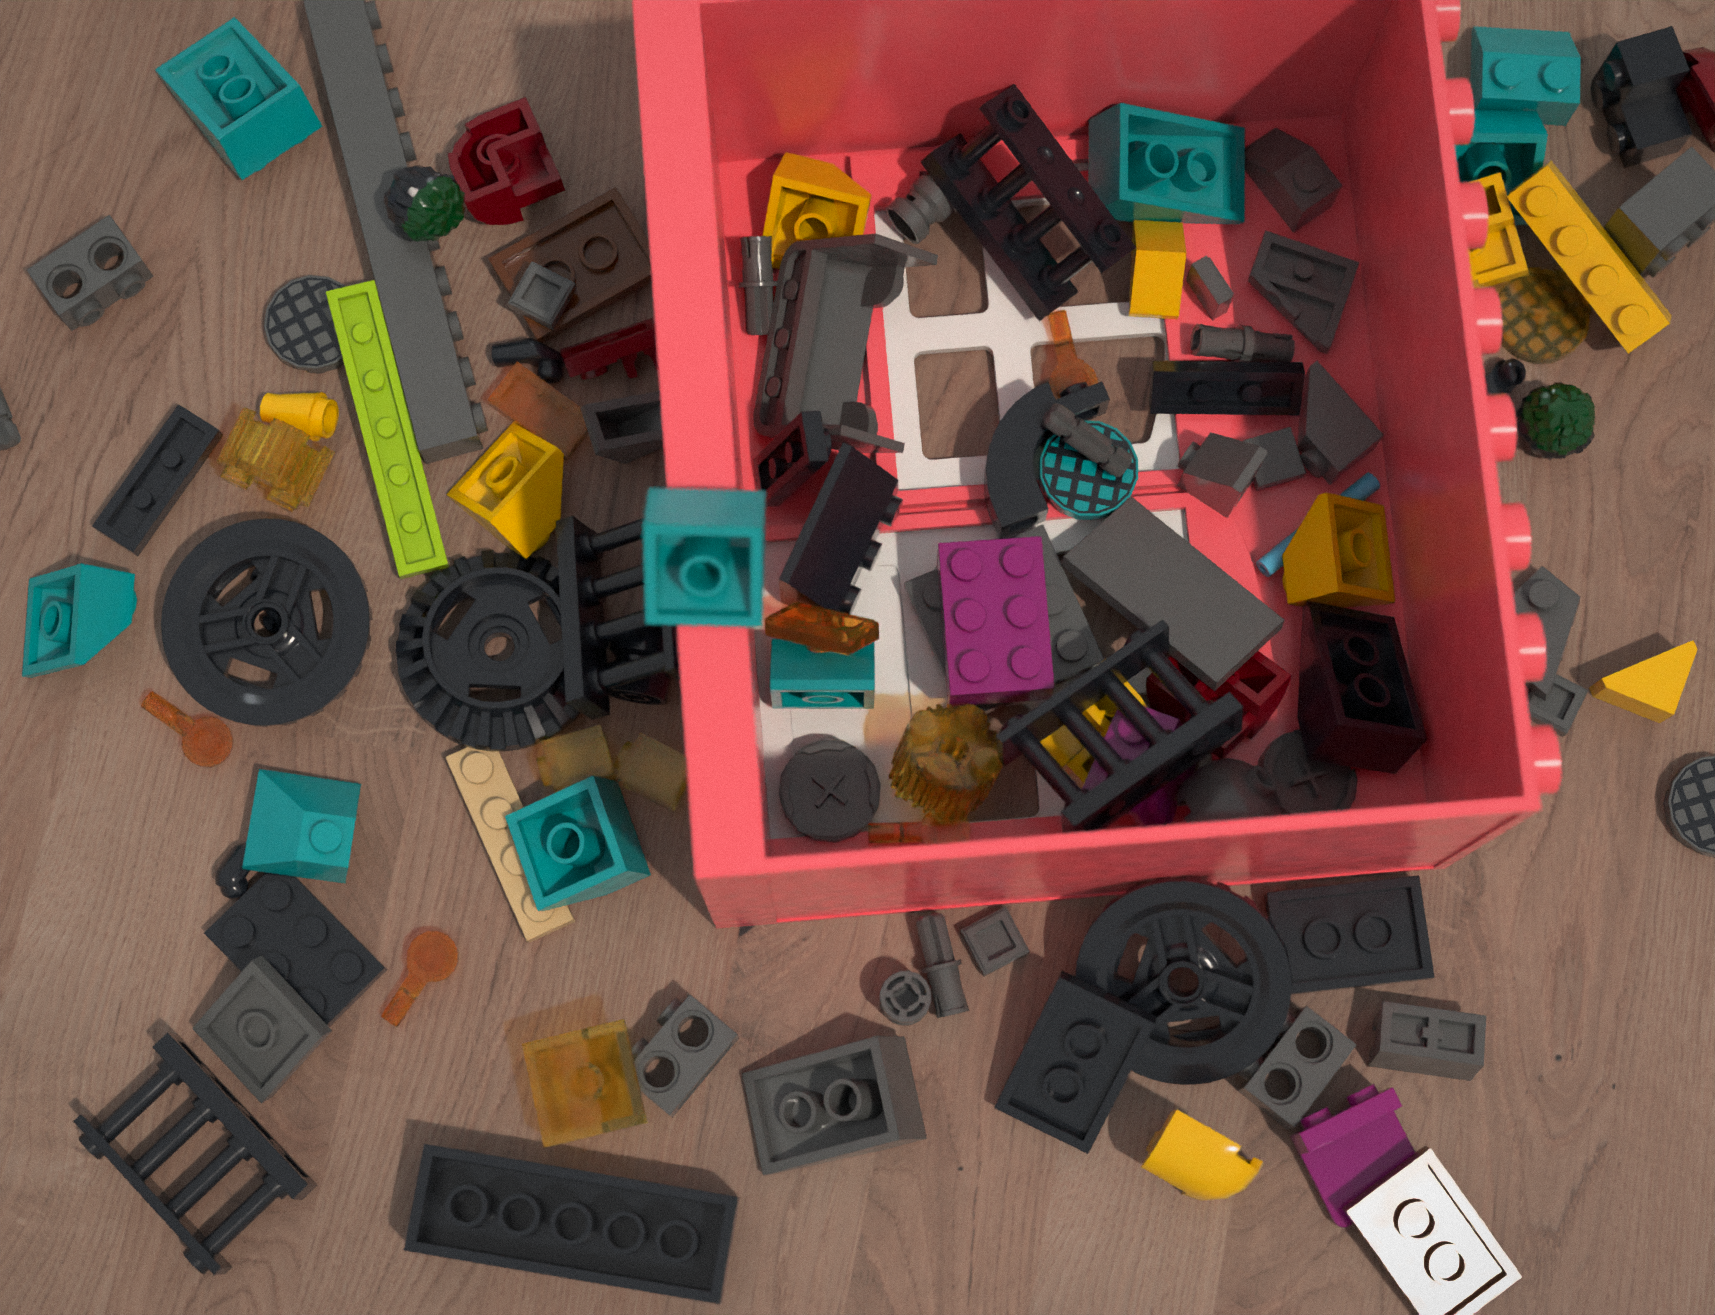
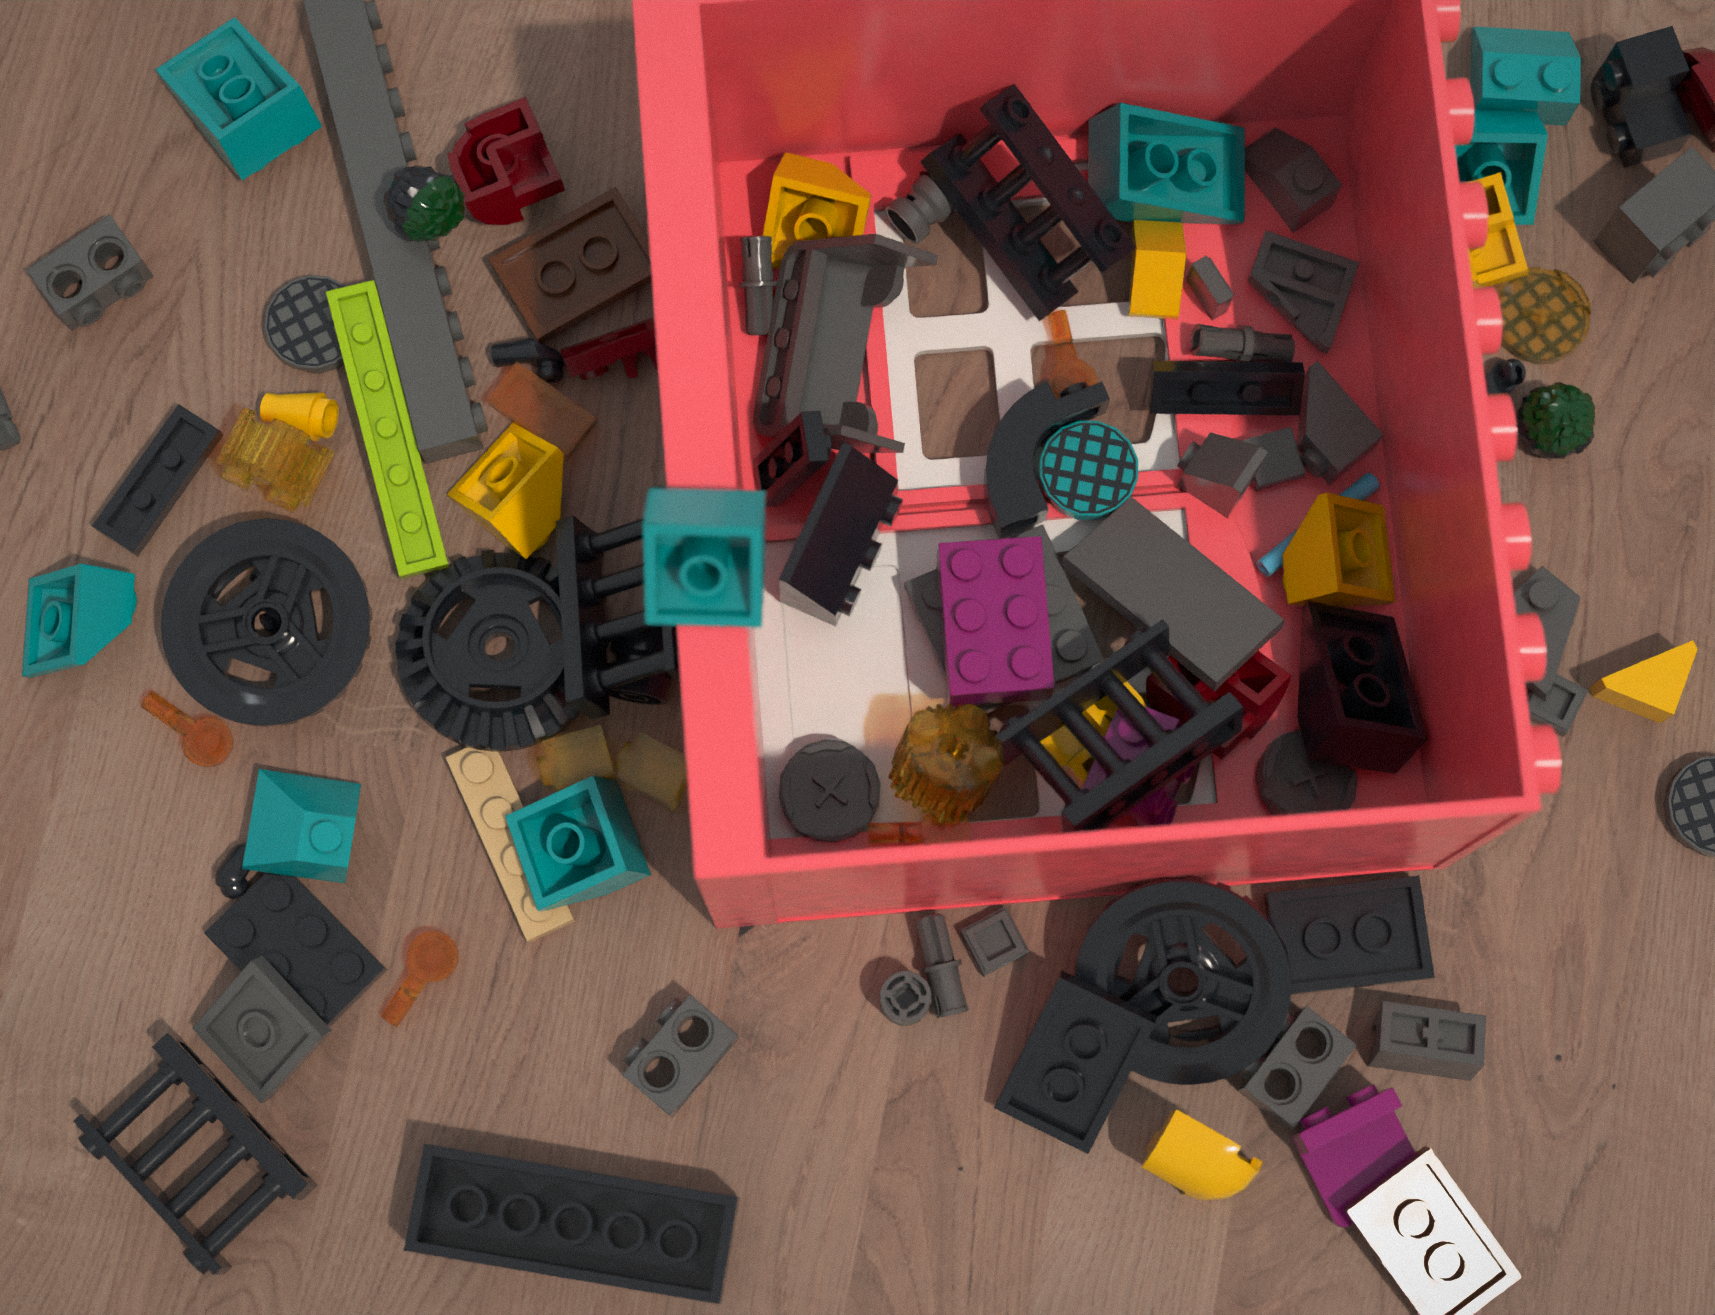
(542, 295): dark grey tile -> none
(584, 1083): clear yellow slope -> none
(625, 426): dark grey slope -> none
(821, 679): teal slope -> none
(822, 628): clear orange plate -> none
(834, 1104): dark grey slope -> none
(1086, 440): dark grey axle -> none
(1229, 791): dark grey cylinder -> none
(1589, 257): yellow brick -> none

